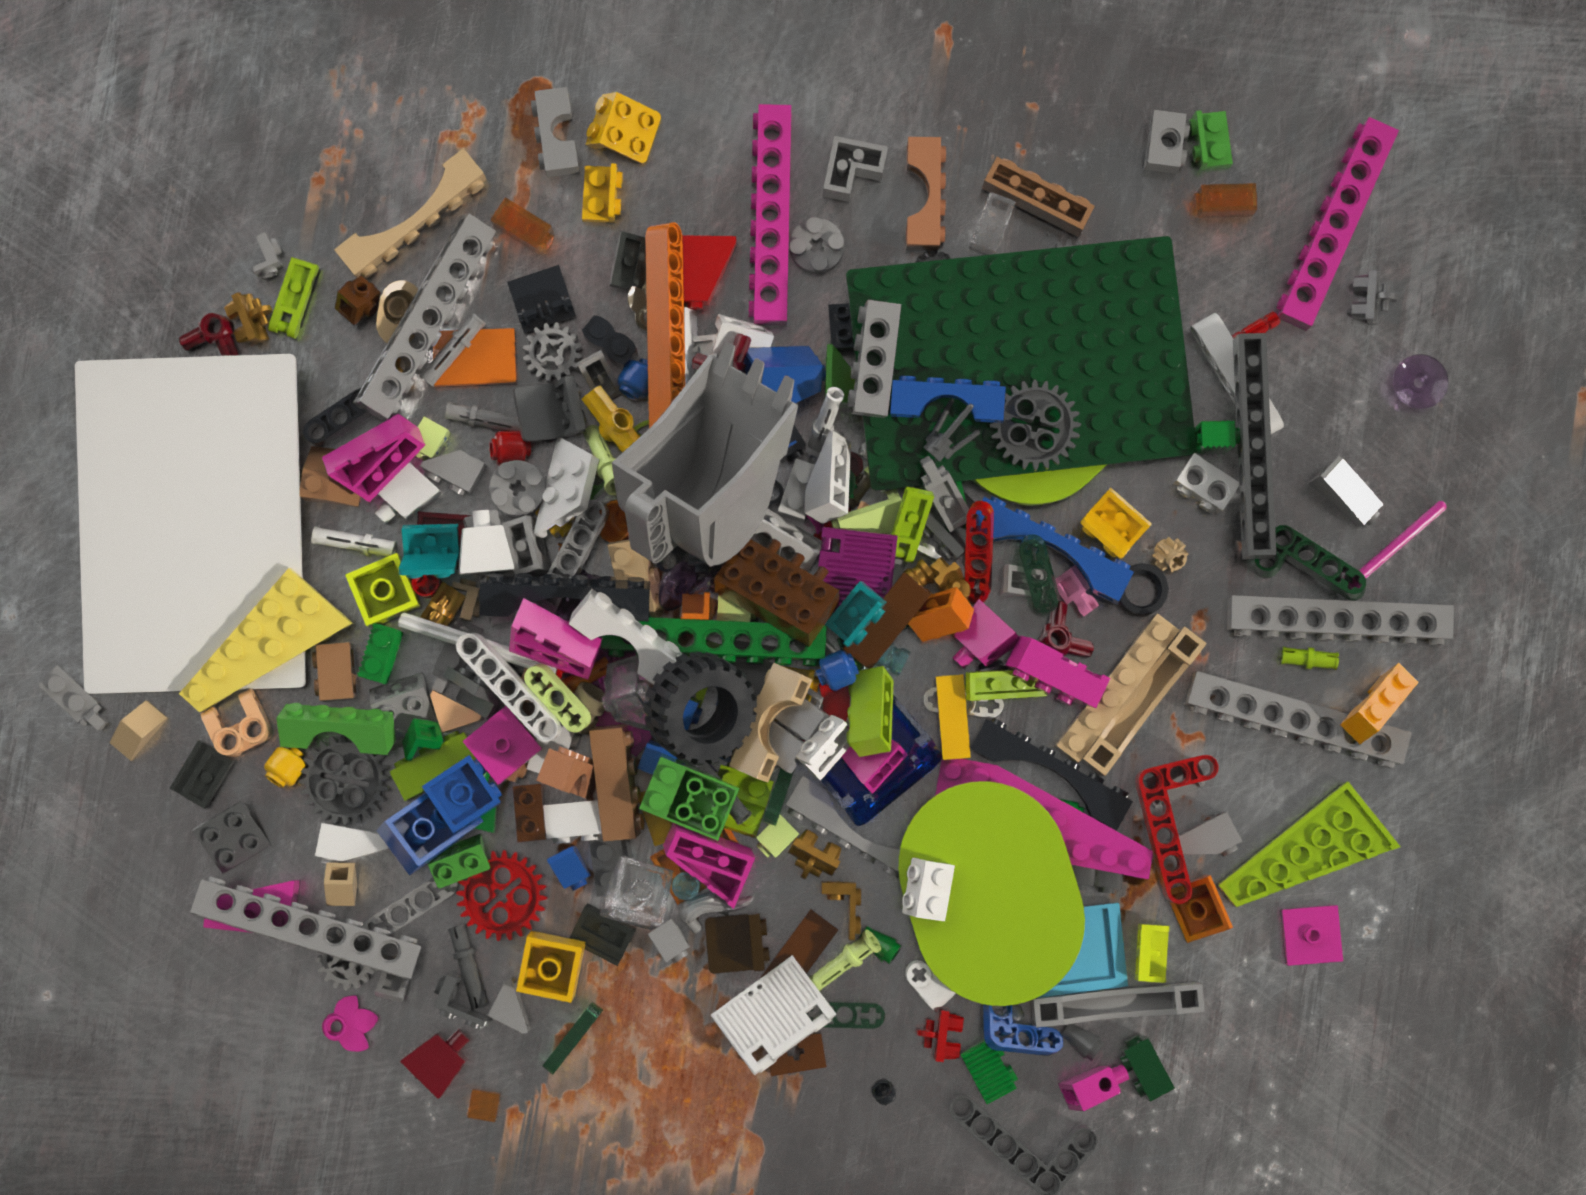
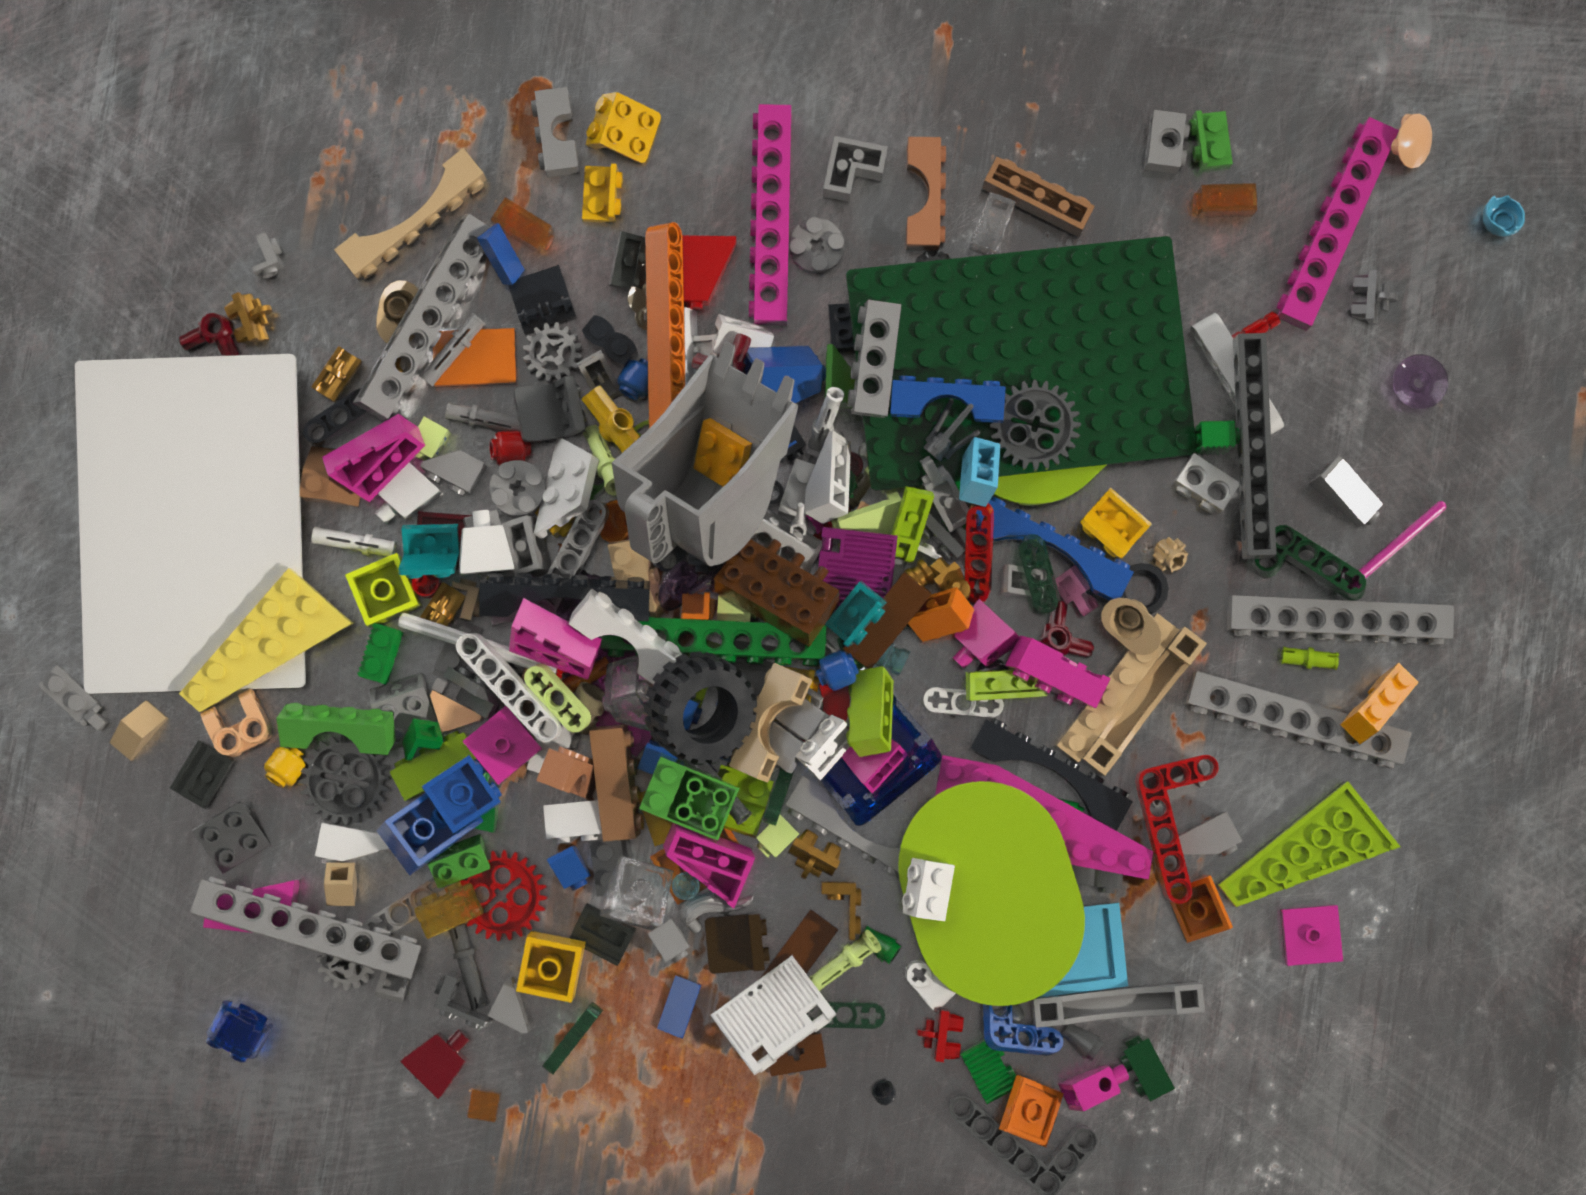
(238, 1031): none -> clear blue brick
(293, 297): lime plate -> none
(335, 672): medium nougat brick -> none
(336, 374): none -> pearl gold hips
(354, 1024): dark pink plate -> none
(357, 300): reddish brown brick -> none
(448, 910): none -> clear yellow brick
(501, 254): none -> blue slope
(529, 812): reddish brown brick -> none
(679, 1006): none -> blue slope
(720, 452): none -> light orange plate
(799, 520): none -> white hand
(952, 717): yellow tile -> none
(979, 472): none -> medium azure brick
(1031, 1111): none -> orange tile
(1132, 625): none -> tan piece
(1151, 953): neon yellow hinge -> none
(1413, 140): none -> light nougat dish
(1503, 216): none -> medium azure hair

